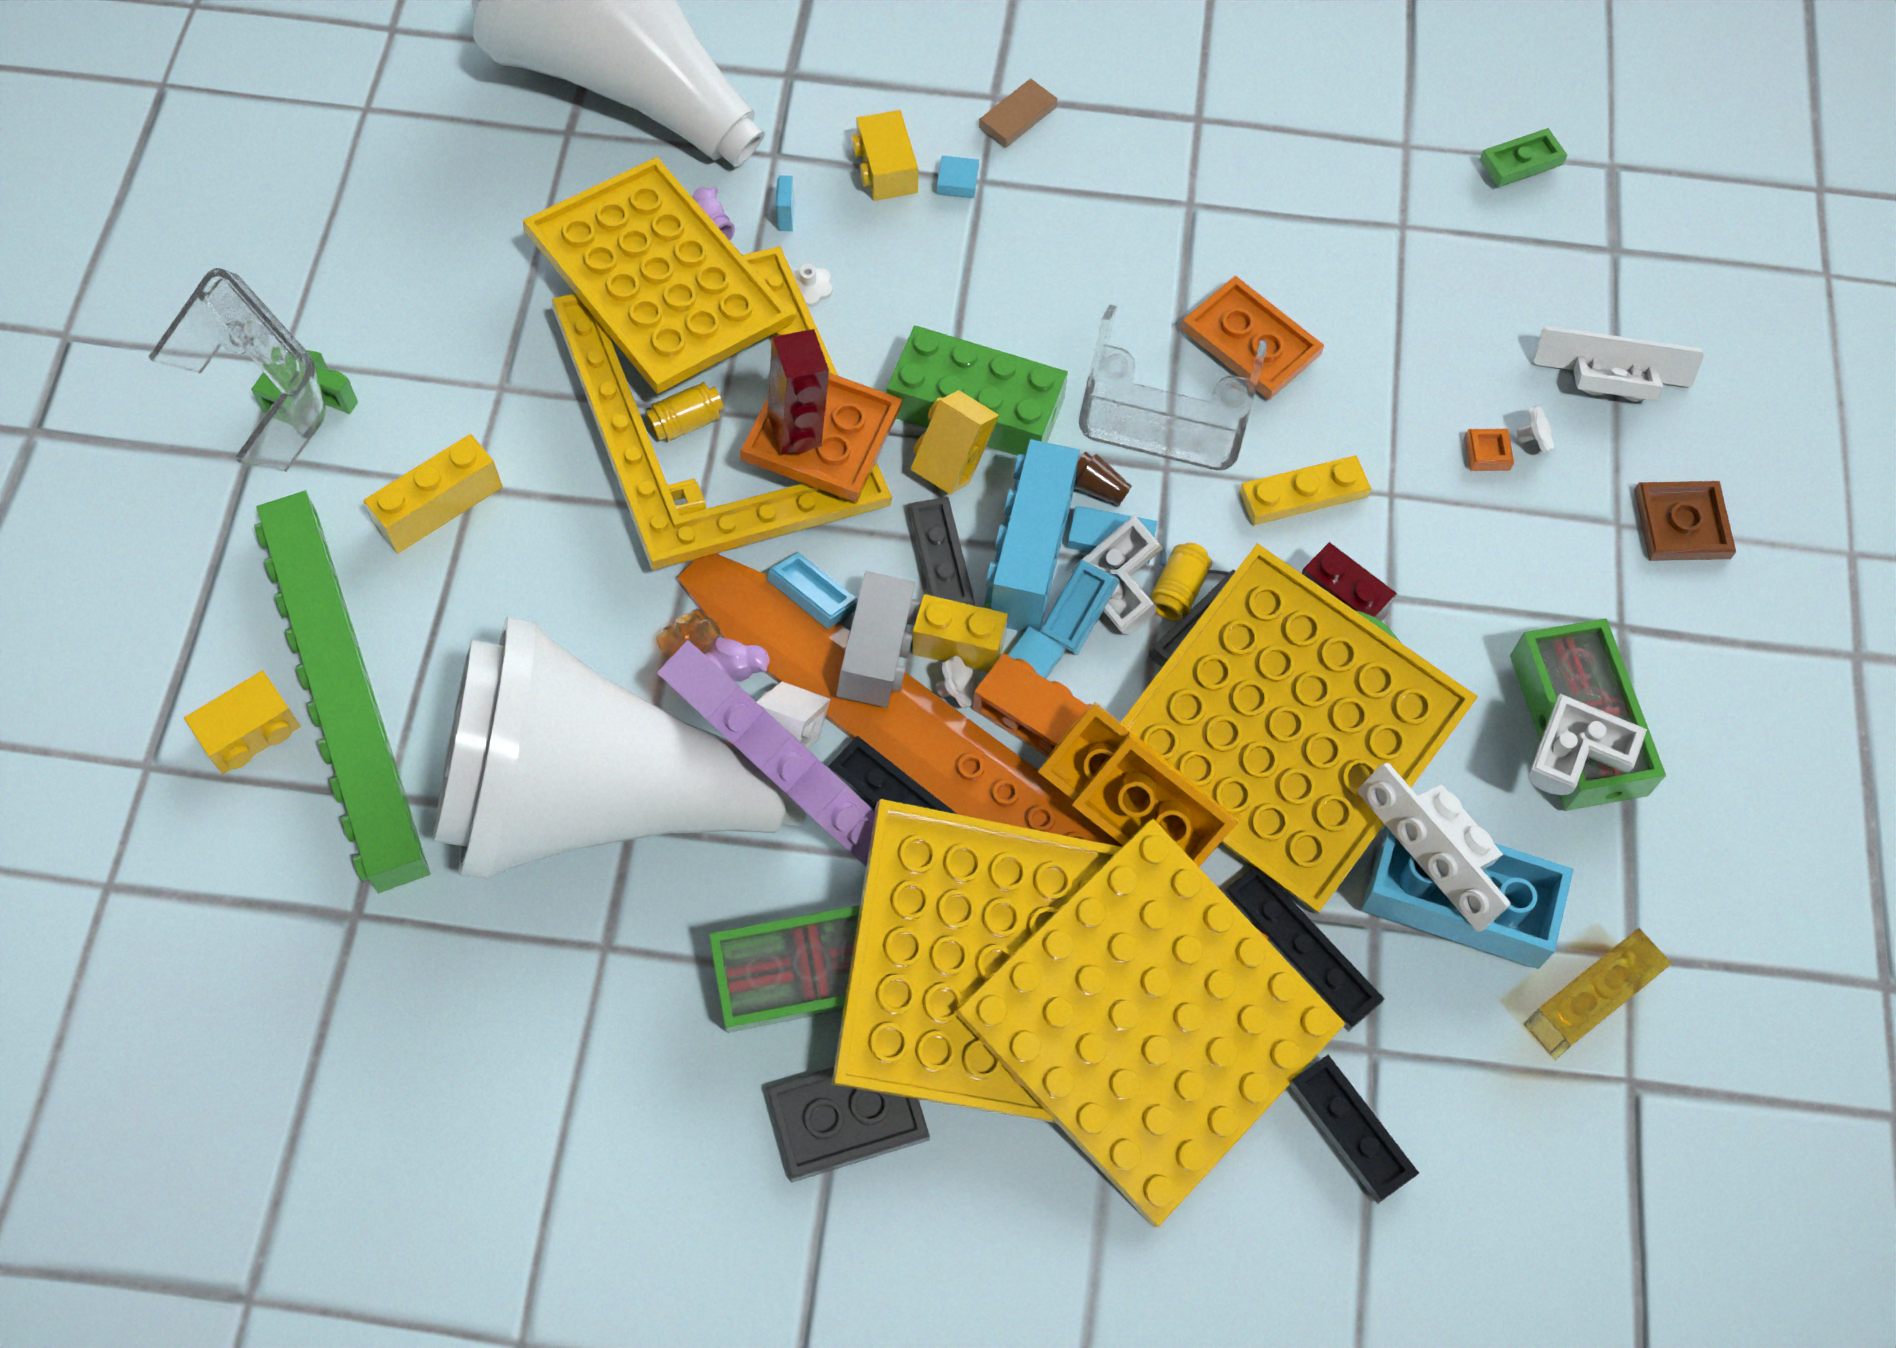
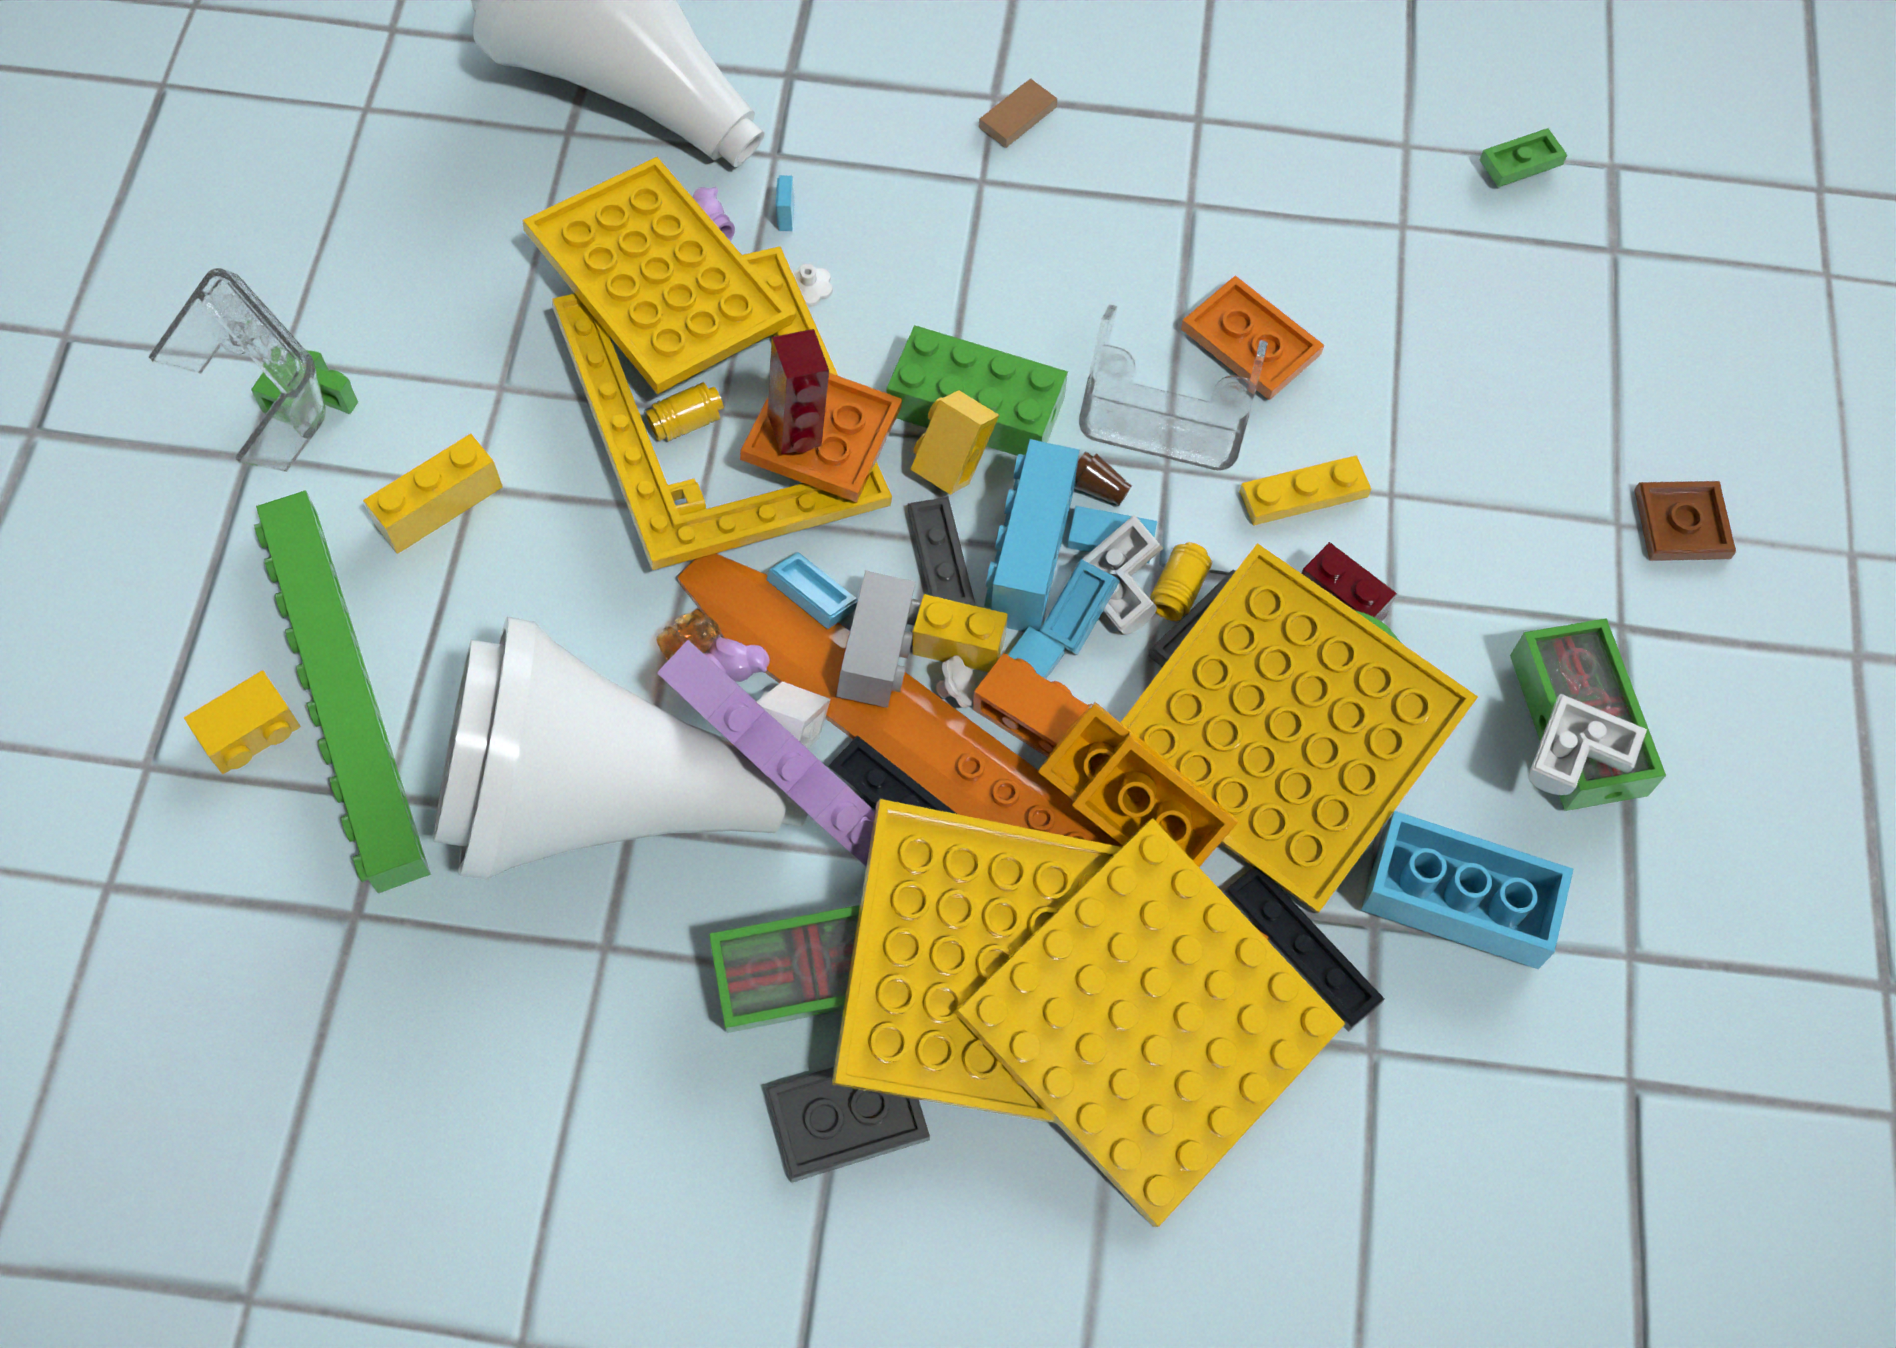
(886, 155): yellow brick -> none
(958, 176): medium azure tile -> none
(1353, 1129): black plate -> none
(1441, 841): white bracket -> none
(1489, 449): orange tile -> none
(1538, 429): white plant -> none
(1597, 993): clear yellow brick -> none
(1618, 363): white bracket -> none

